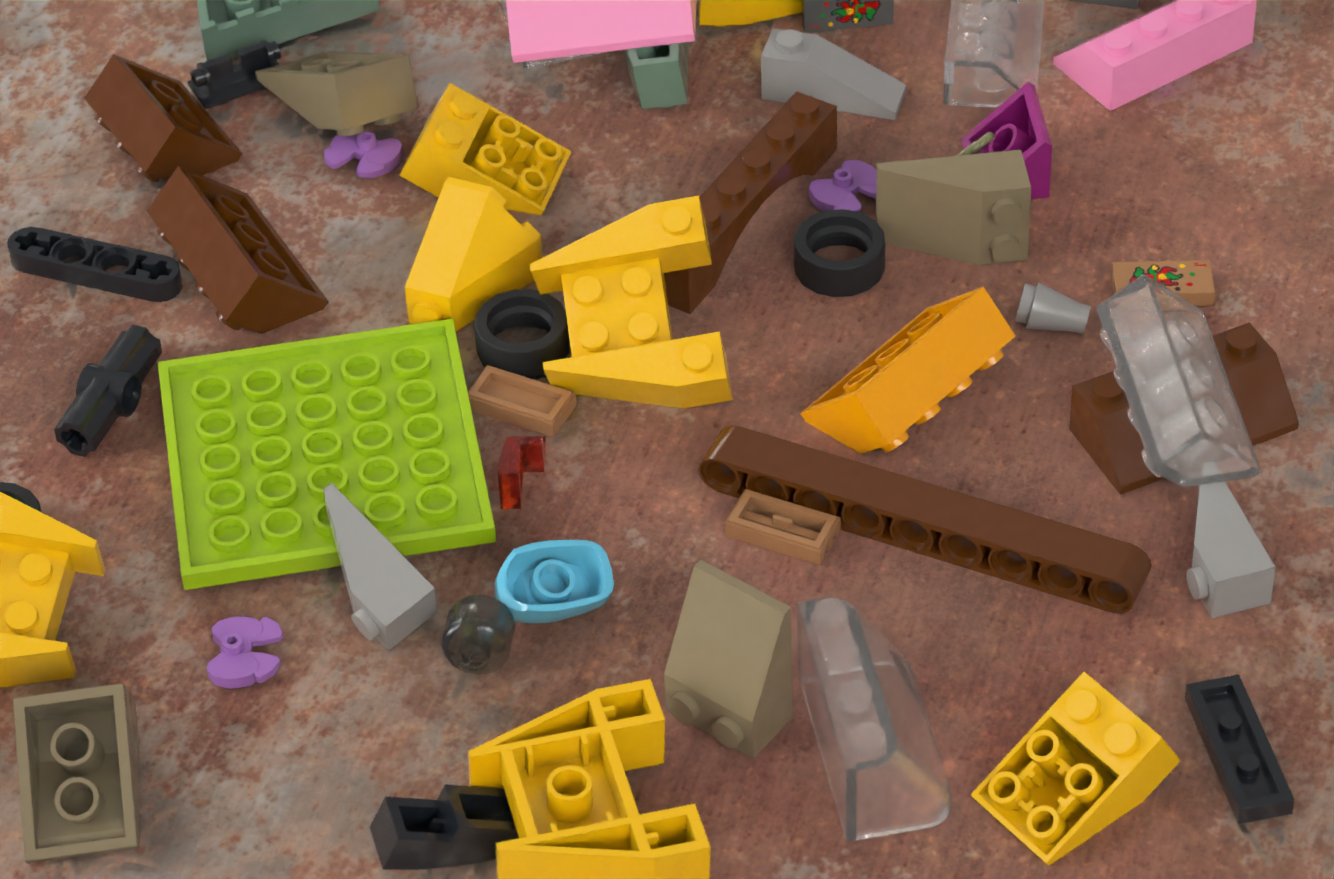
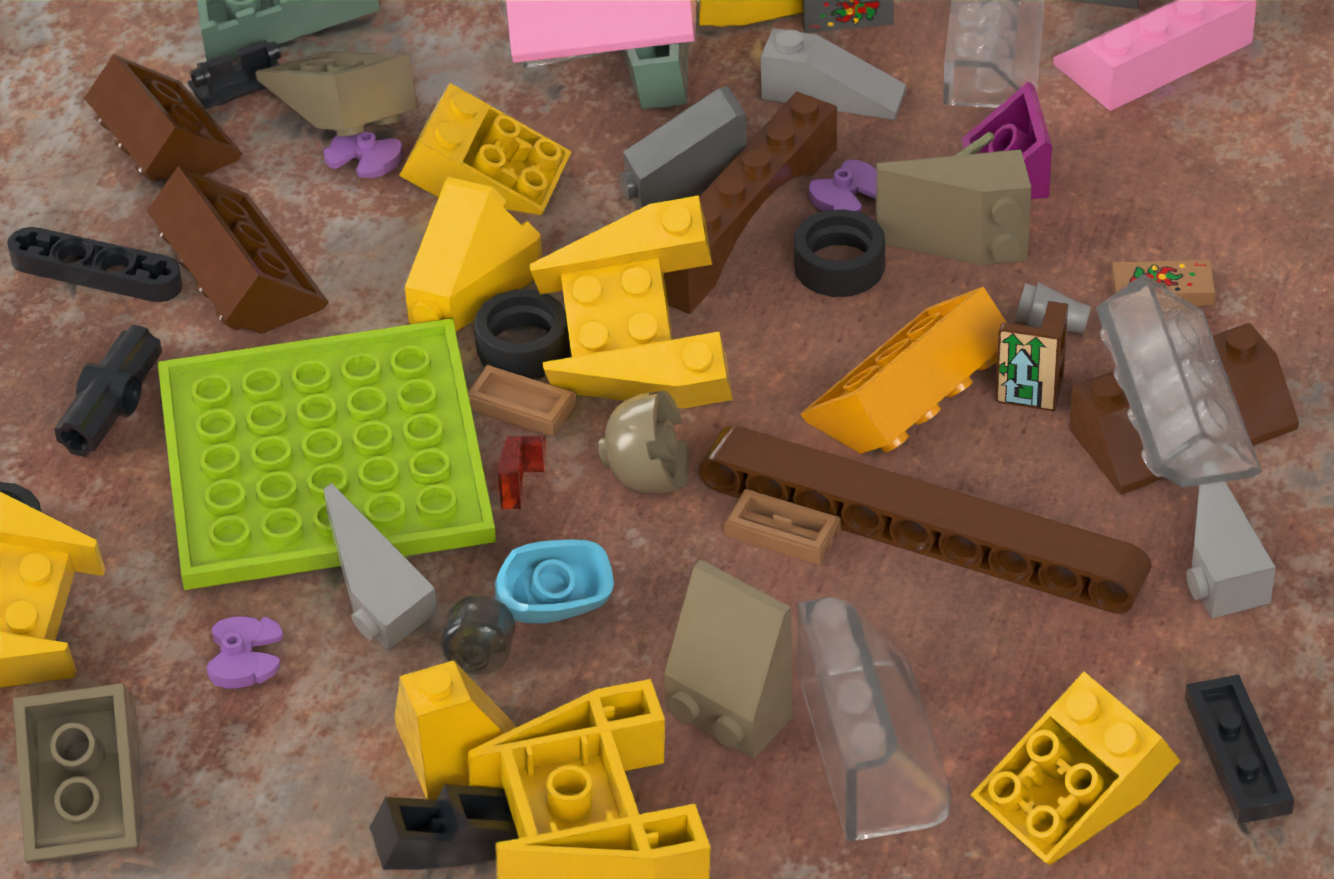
(440, 720): none -> yellow slope
(644, 444): none -> dark tan cylinder
(685, 151): none -> dark grey slope
(1033, 360): none -> panel

